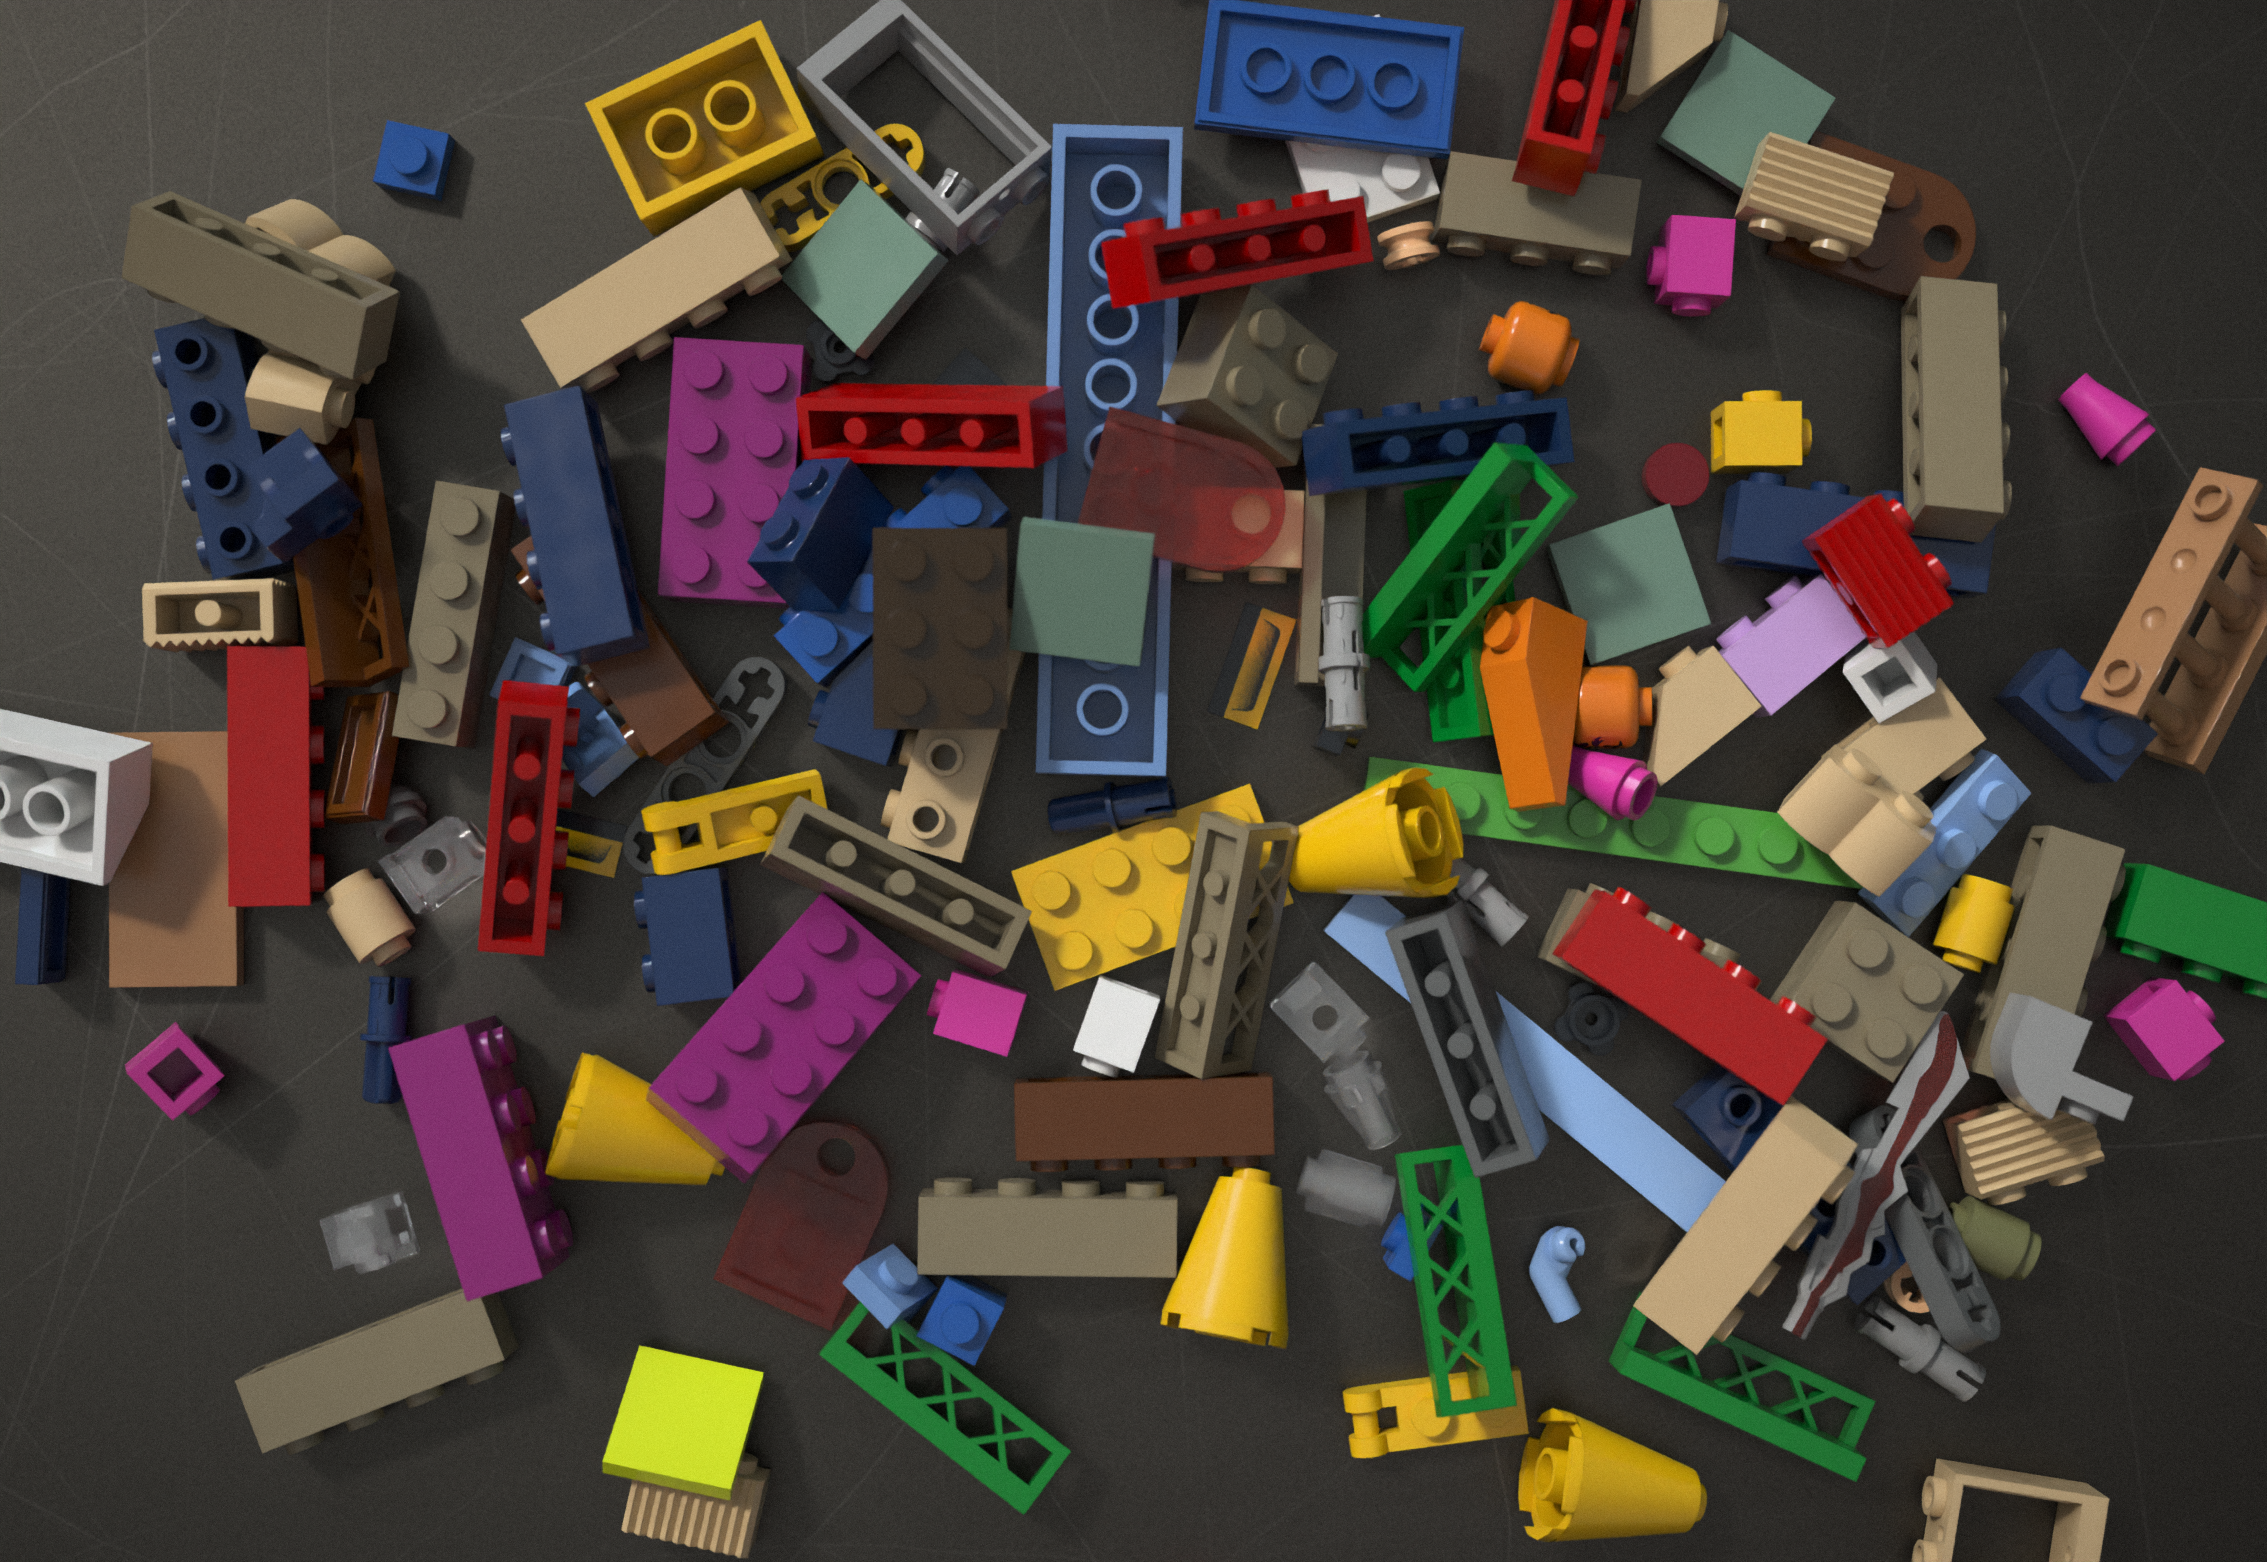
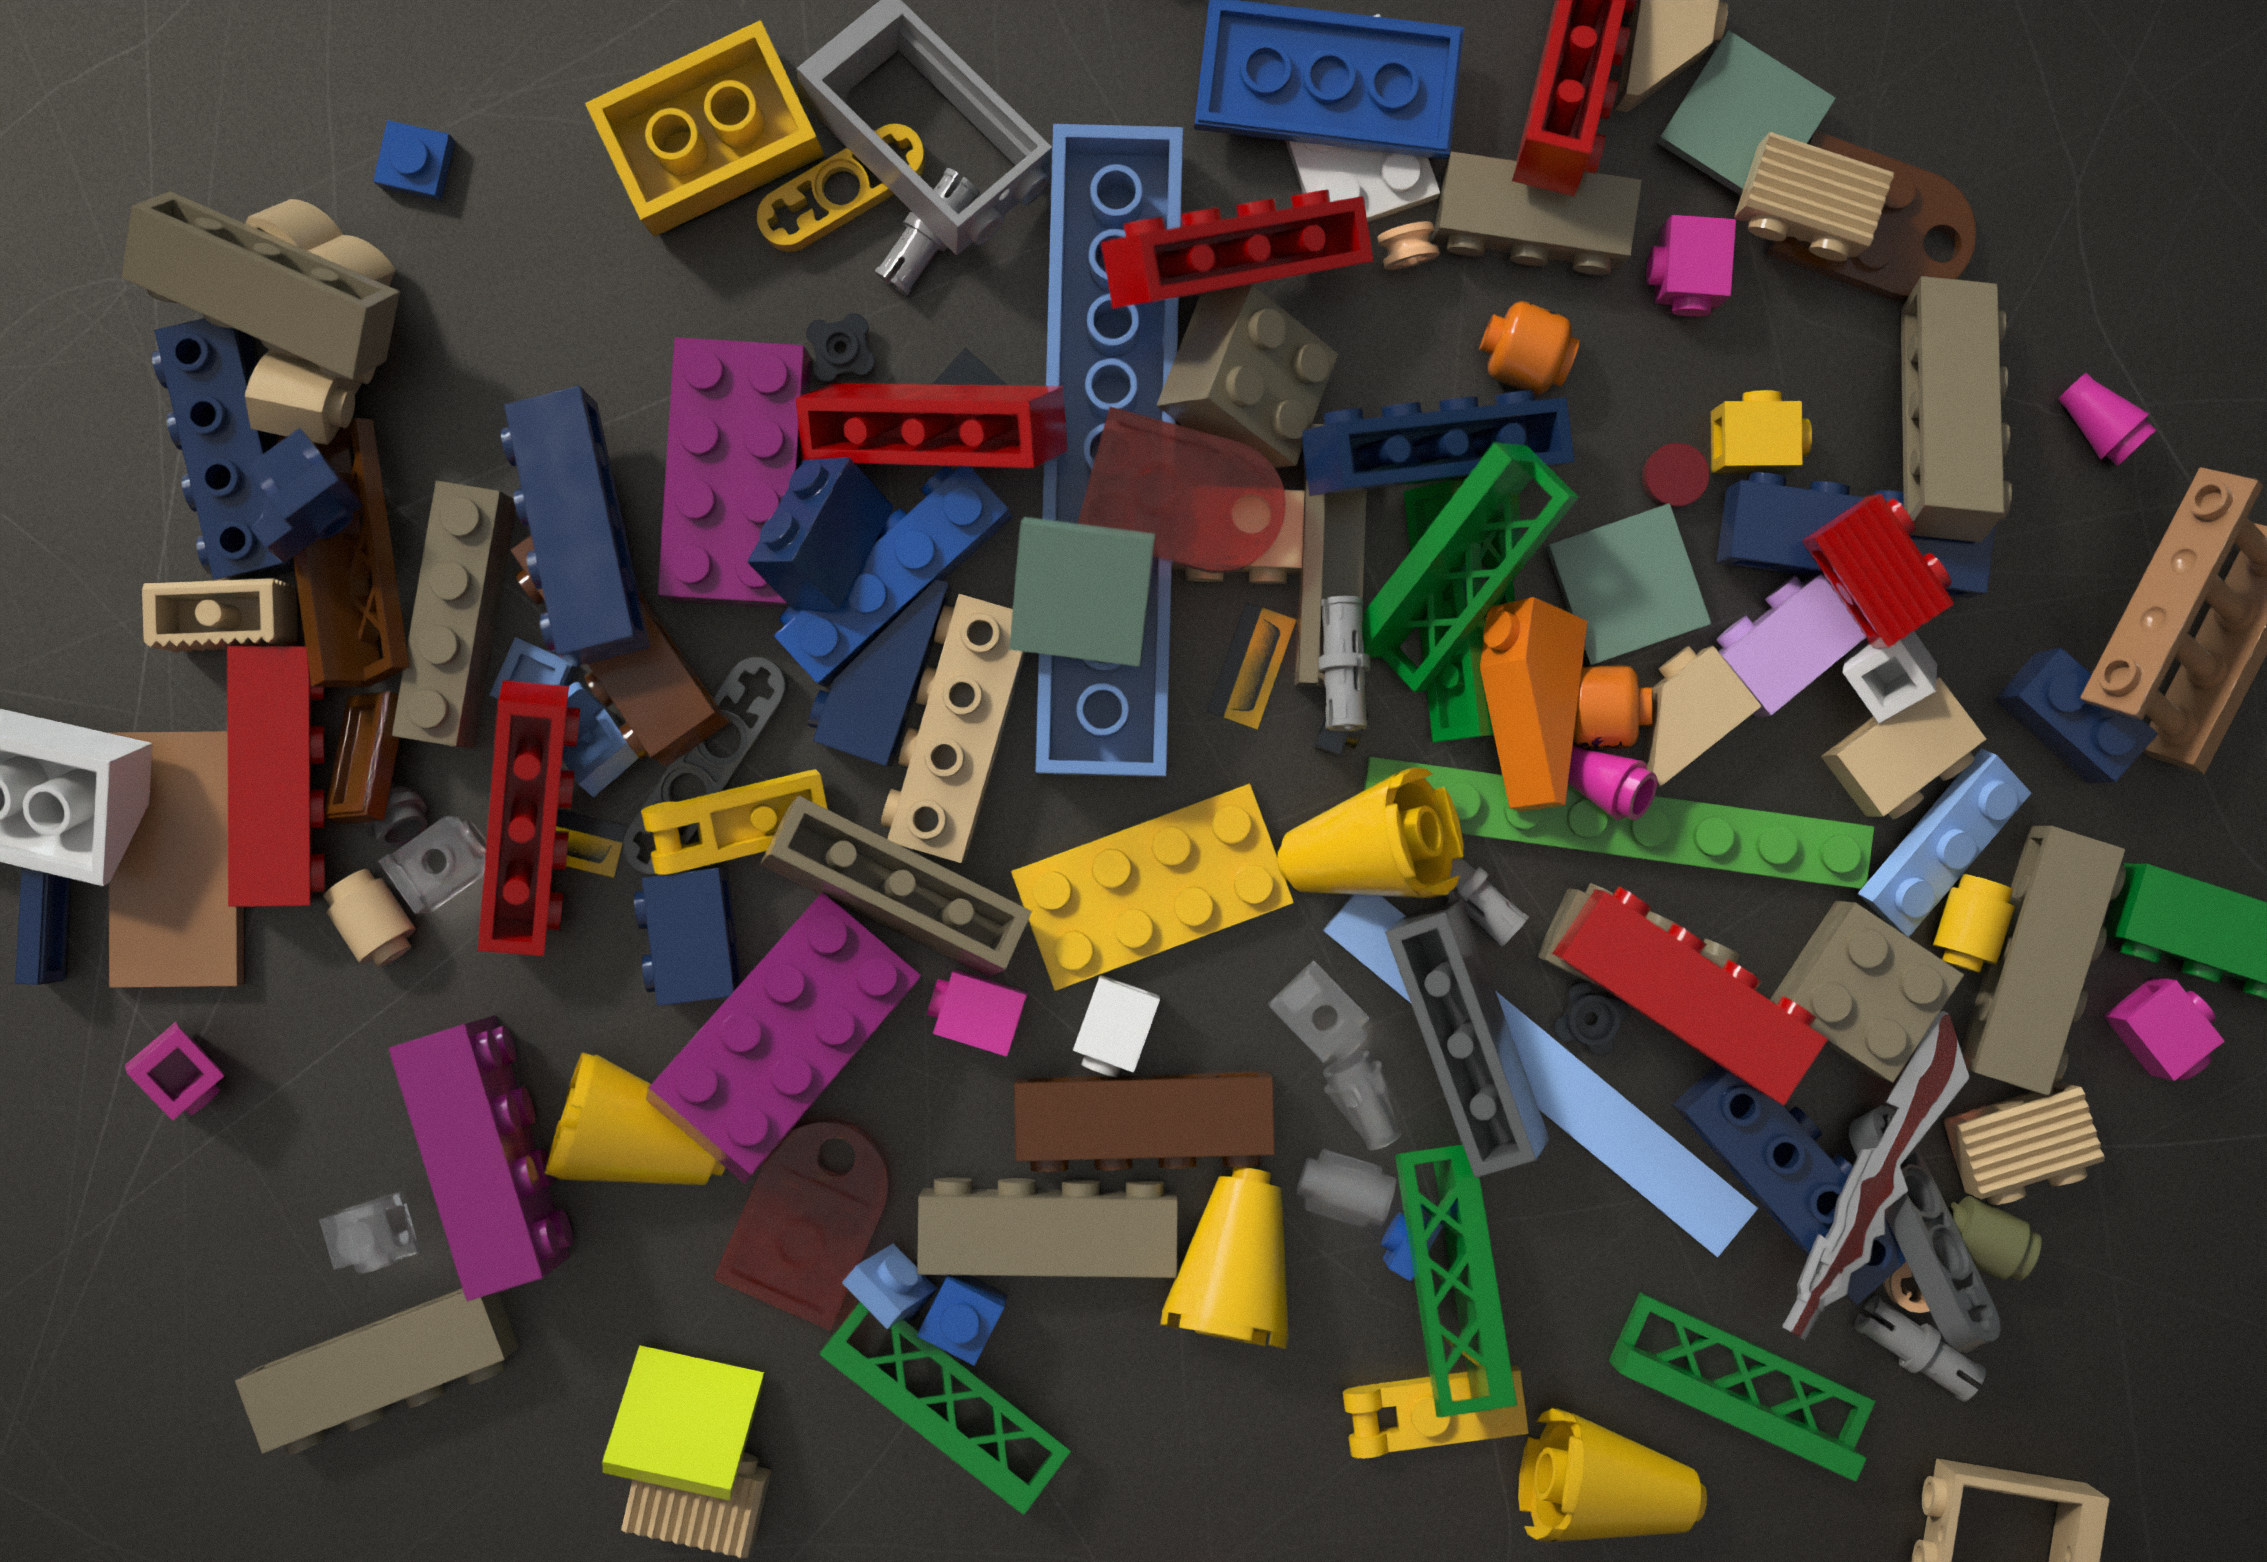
(384, 1030): dark blue axle -> none
(657, 291): tan brick -> none
(863, 269): sand green tile -> none
(939, 628): dark brown brick -> none
(1113, 807): dark blue axle -> none
(1216, 946): dark tan fence -> none
(1550, 1268): light blue arm -> none
(1746, 1226): tan brick -> none
(1859, 819): tan brick -> none
(2035, 1058): light grey brick -> none

